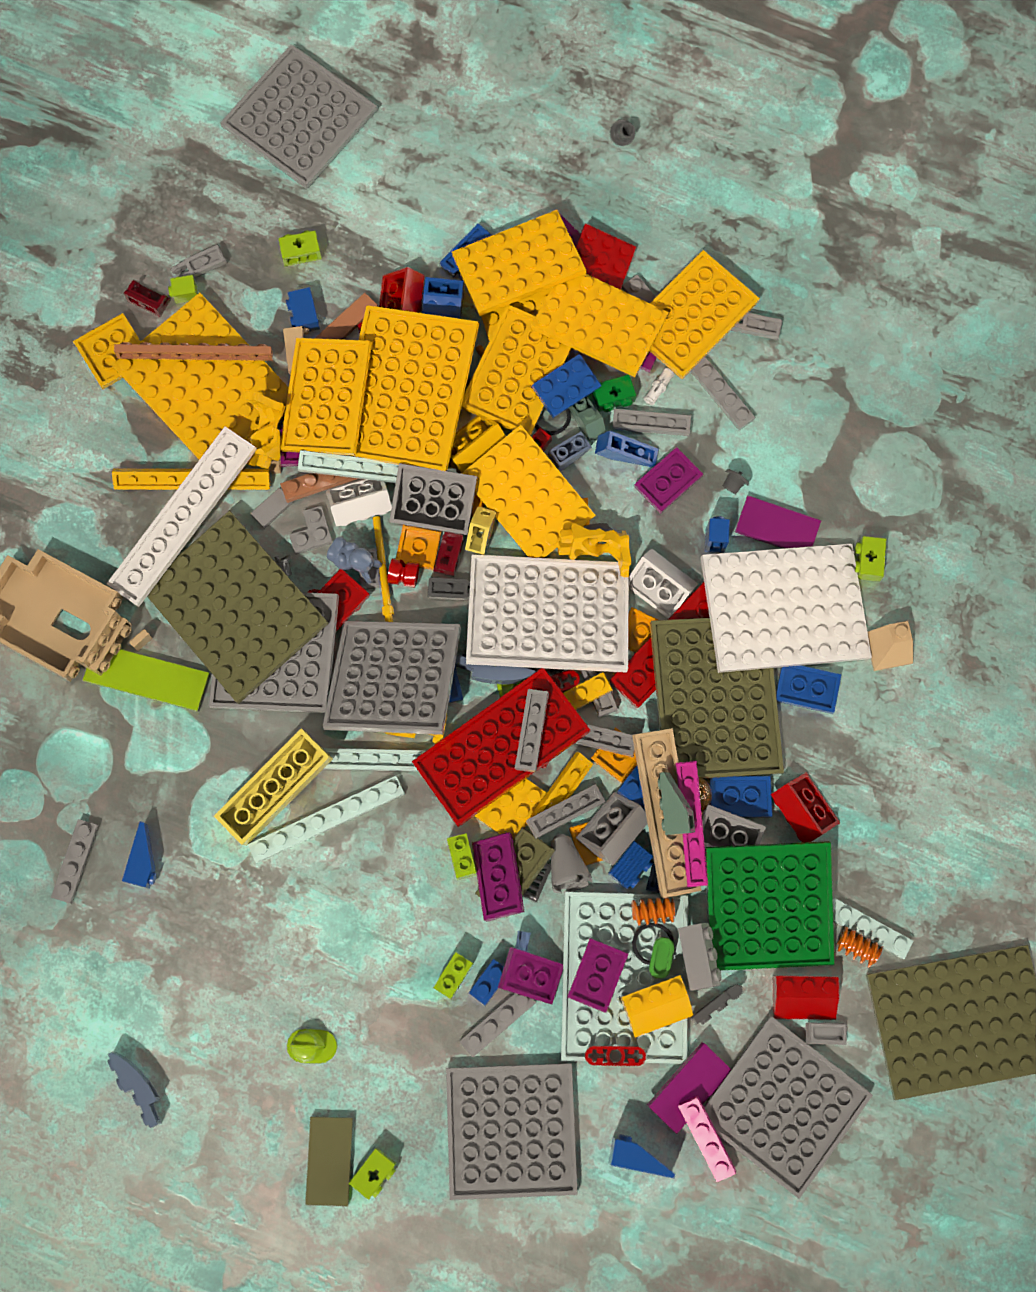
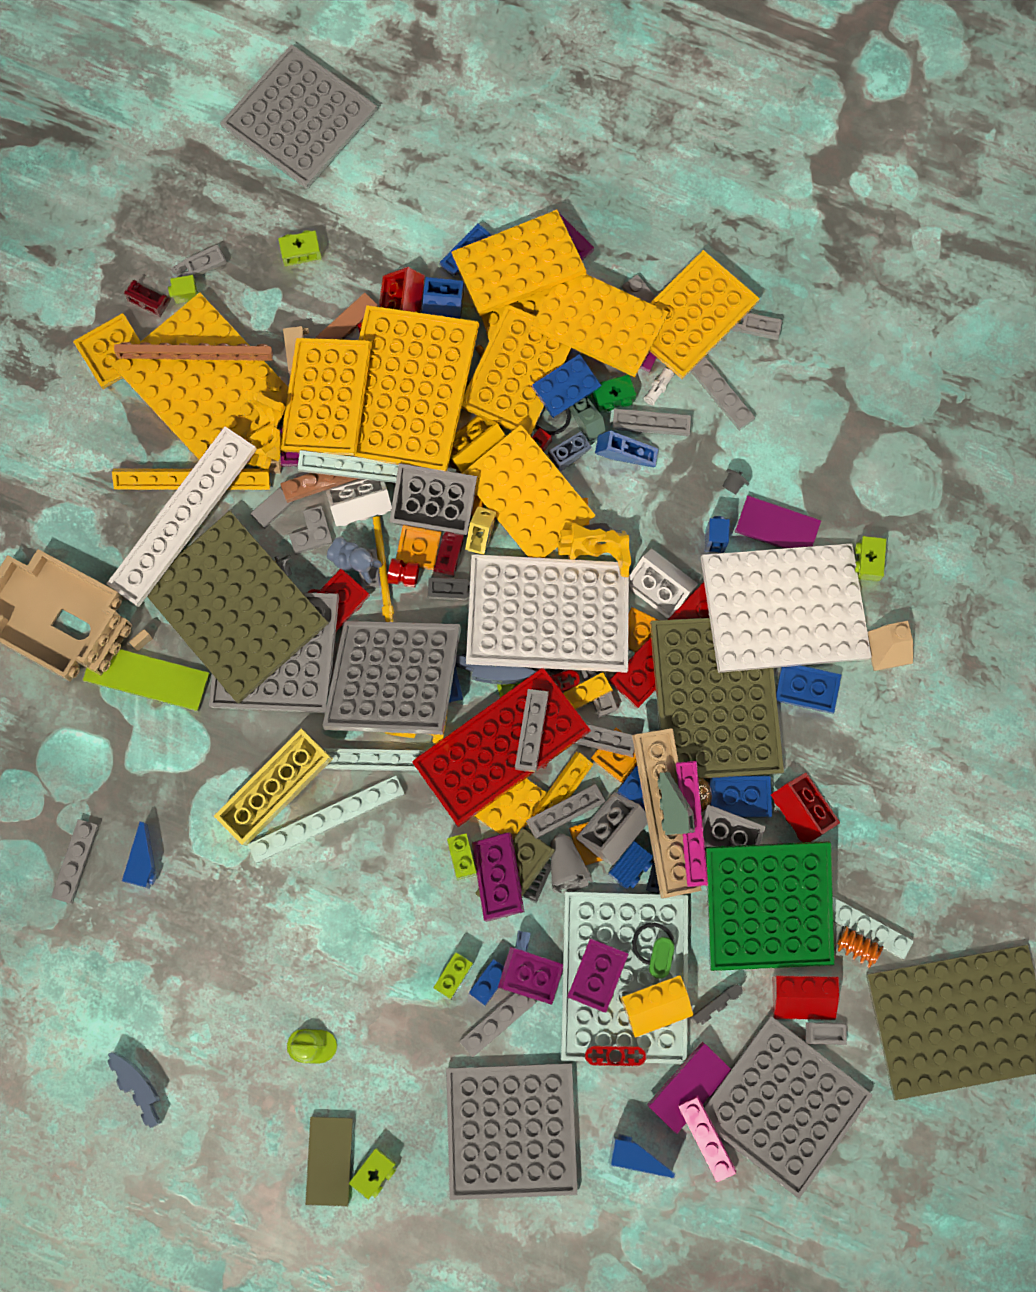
(303, 309): blue brick -> none
(604, 255): red plate -> none
(622, 132): dark grey piece -> none
(653, 910): orange piece -> none
(668, 480): magenta plate -> none
(699, 956): light grey slope -> none

